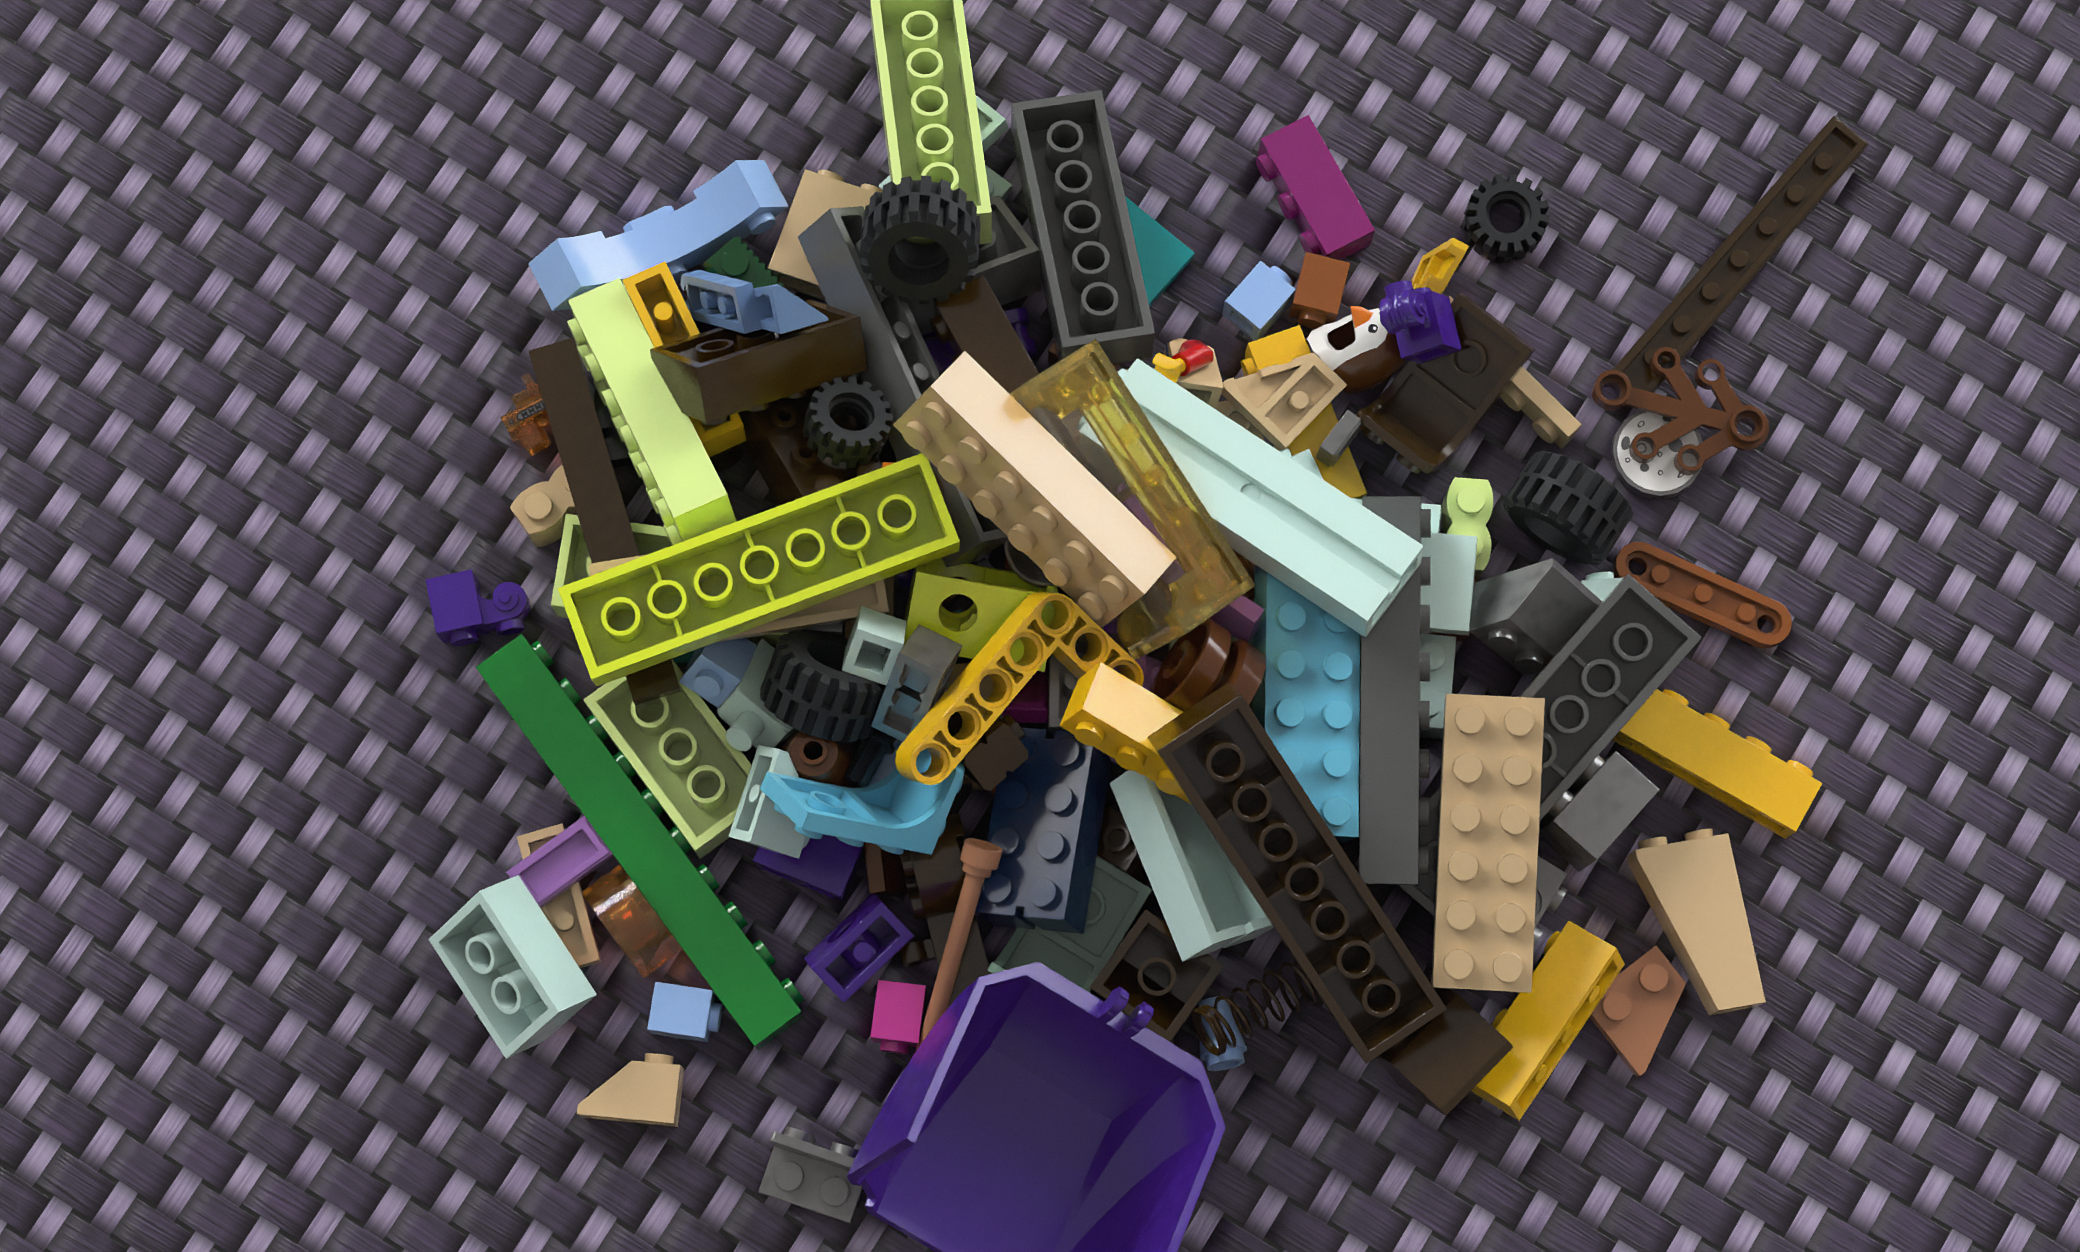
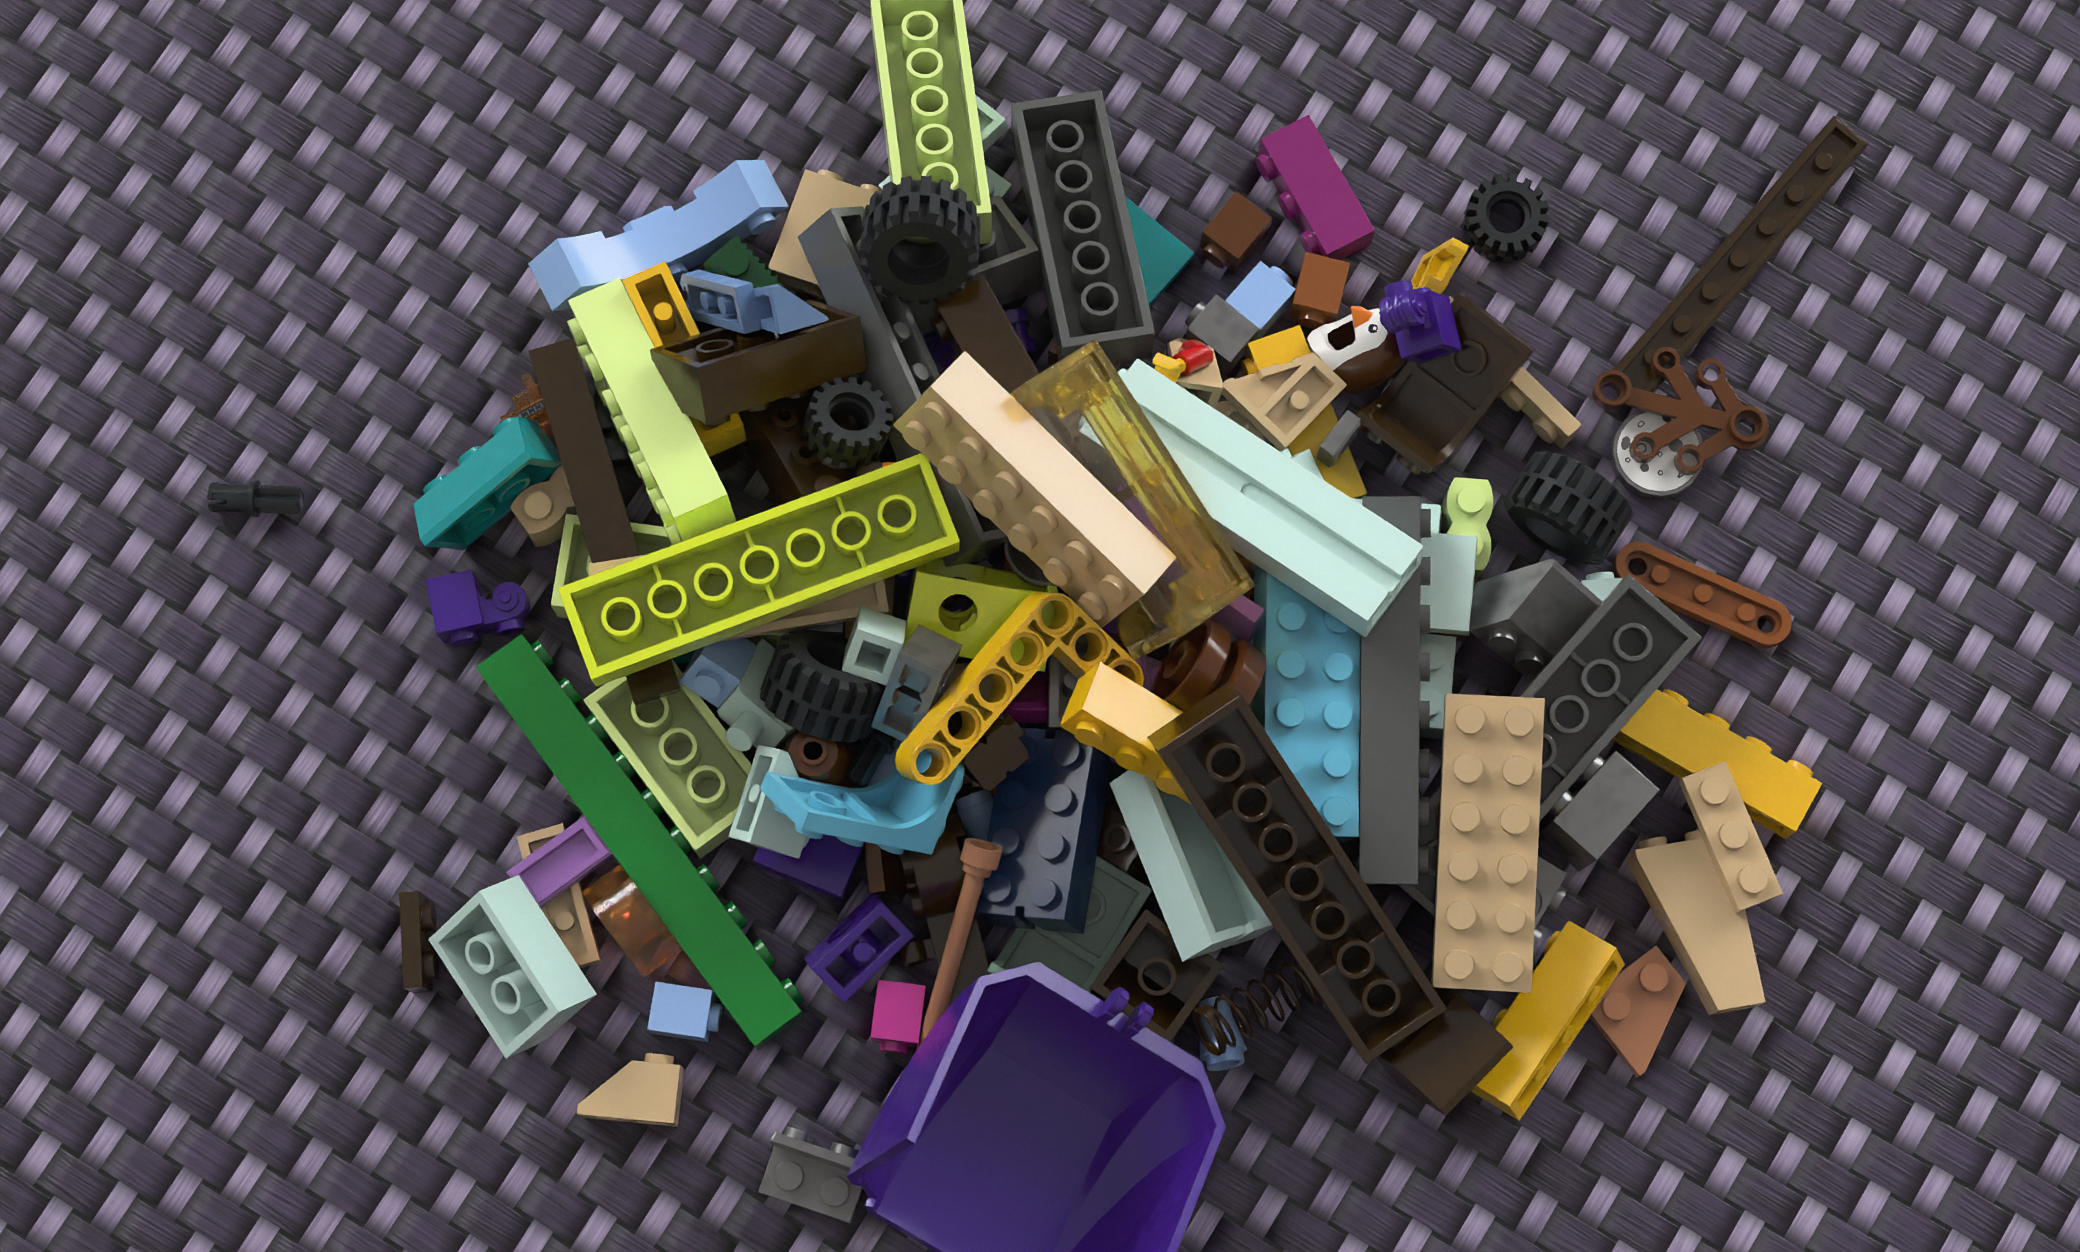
(255, 498): none -> black axle
(418, 960): none -> dark brown plate
(485, 484): none -> teal slope
(975, 813): none -> light blue cone
(1221, 329): none -> flat silver brick
(1234, 233): none -> reddish brown brick
(1730, 837): none -> tan plate

